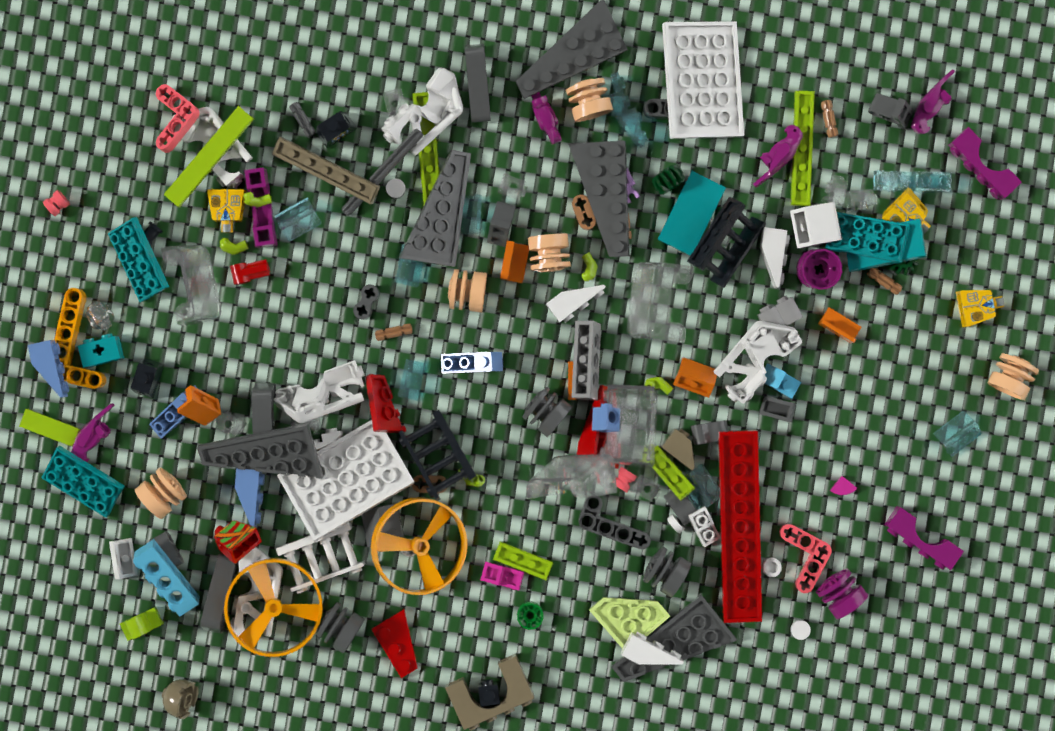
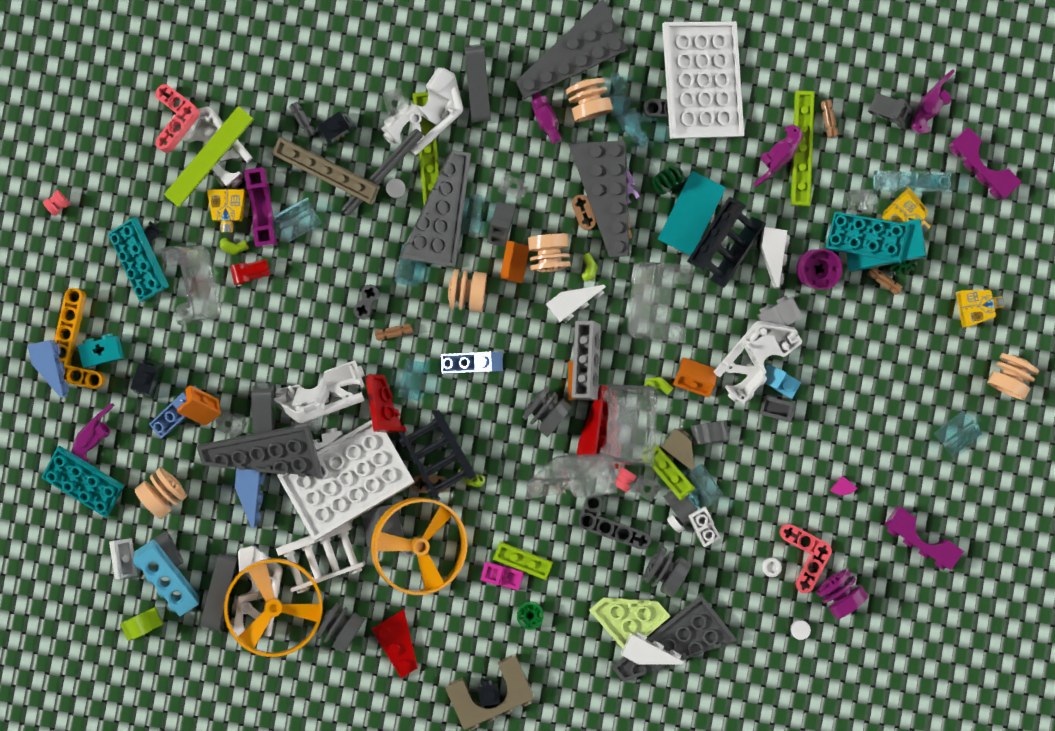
(49, 427): lime tile -> none
(100, 315): clear head -> none
(180, 697): dark tan cylinder -> none
(236, 540): red torso -> none
(257, 202): lime arm -> none
(606, 418): medium blue brick -> none
(740, 526): red plate -> none
(815, 225): white slope -> none
(835, 190): clear brick -> none
(840, 325): orange panel -> none

